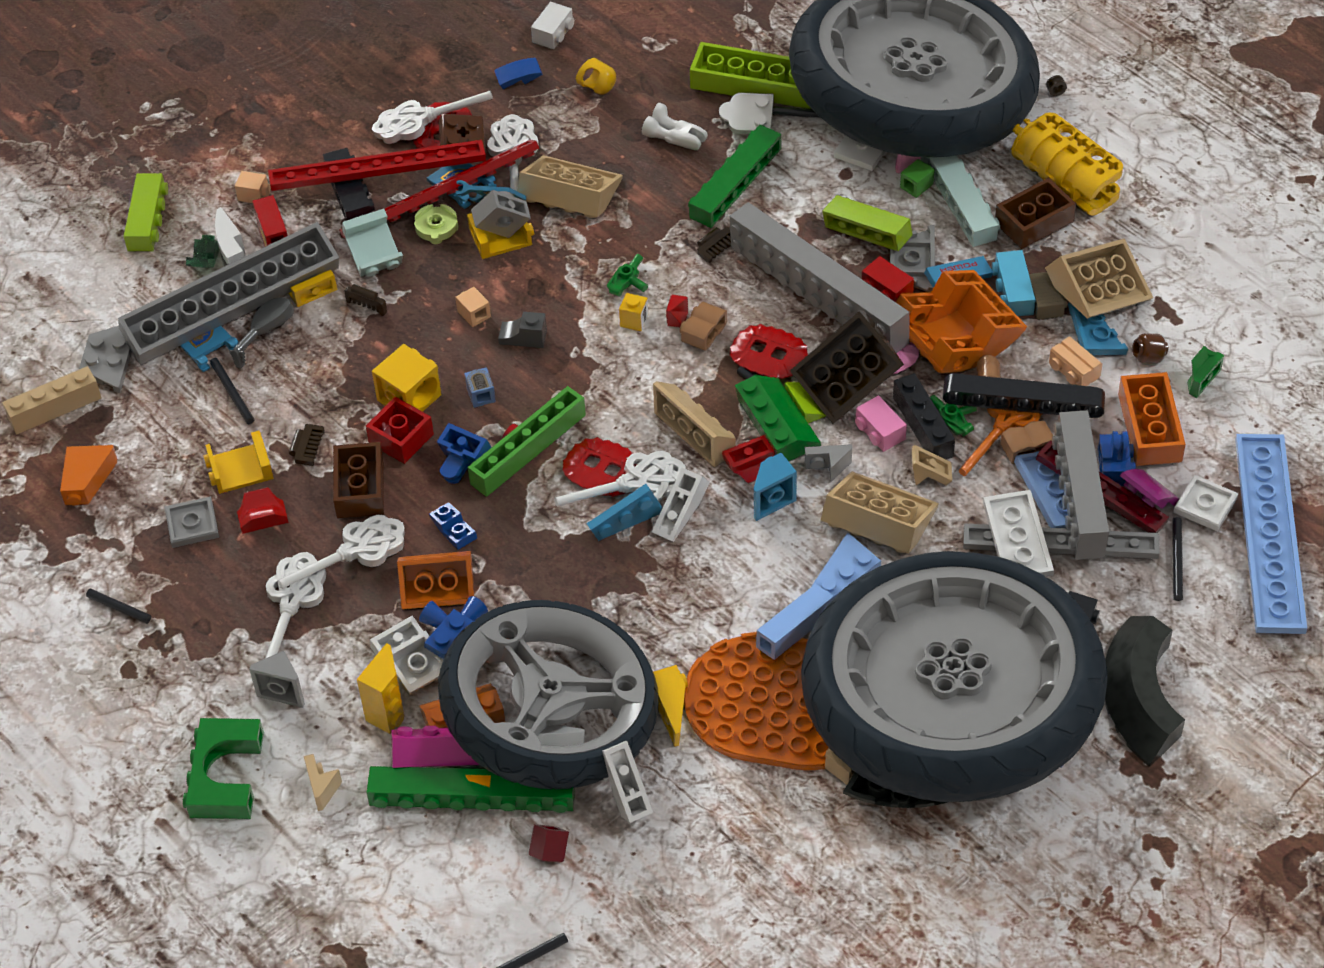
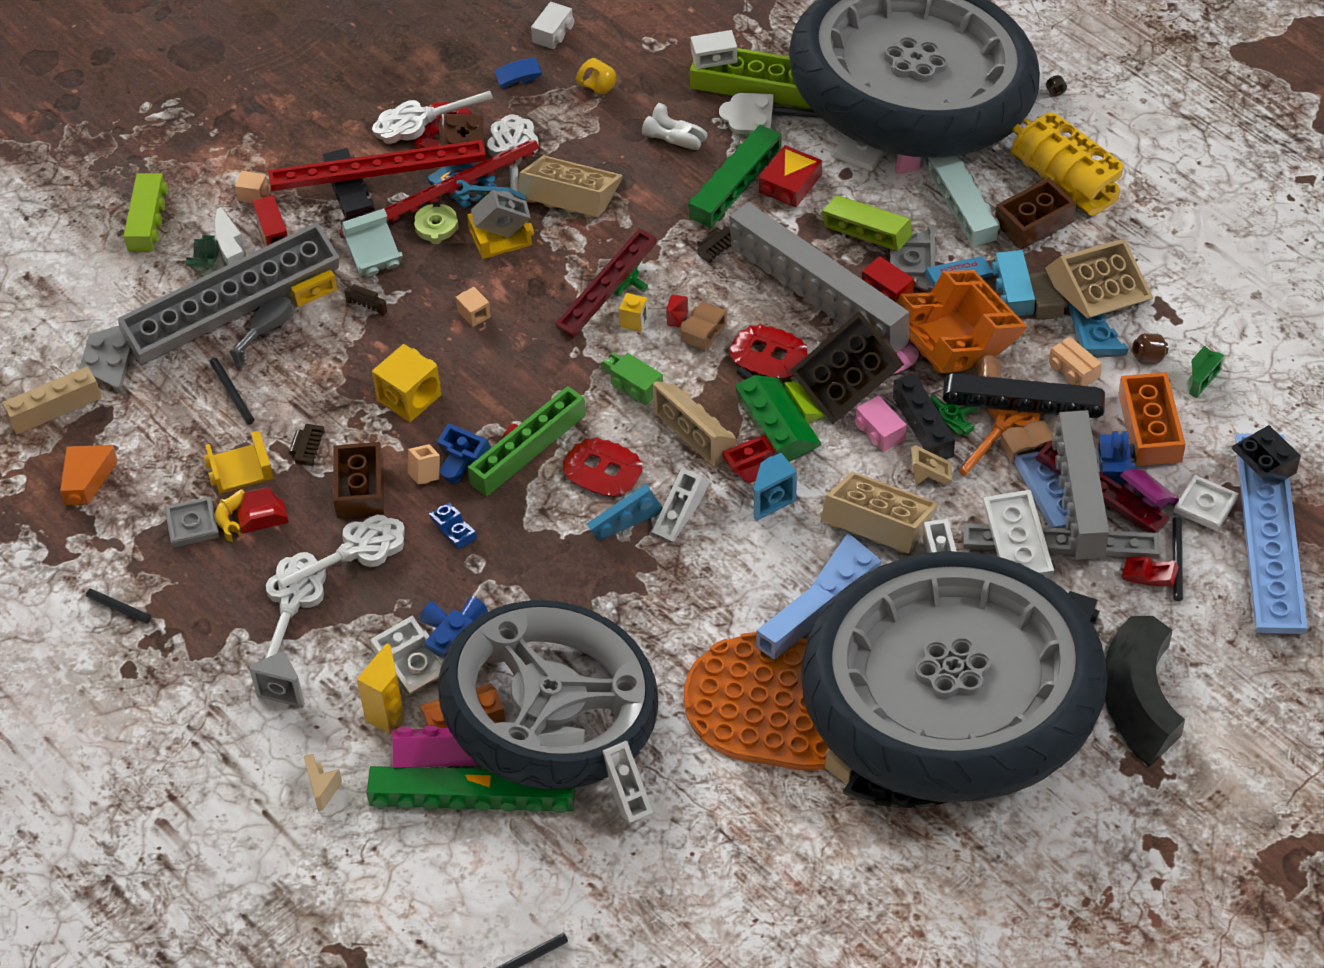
(206, 343): dark azure flag -> none
(213, 740): green arch -> none
(225, 510): none -> yellow piece
(400, 429): red brick -> none
(423, 464): none -> light nougat brick
(436, 578): orange slope -> none
(480, 387): medium blue brick -> none
(526, 331): dark grey arch -> none
(548, 843): dark red panel -> none
(606, 283): none -> dark red plate
(632, 376): none -> bright green brick
(635, 477): white piece -> none
(671, 695): yellow slope -> none
(714, 49): none -> white brick
(790, 176): none -> red brick
(832, 457): light grey slope -> none
(917, 178): bright green brick -> none
(938, 536): none -> white brick
(1144, 571): none -> red slope
(1268, 455): none -> black slope

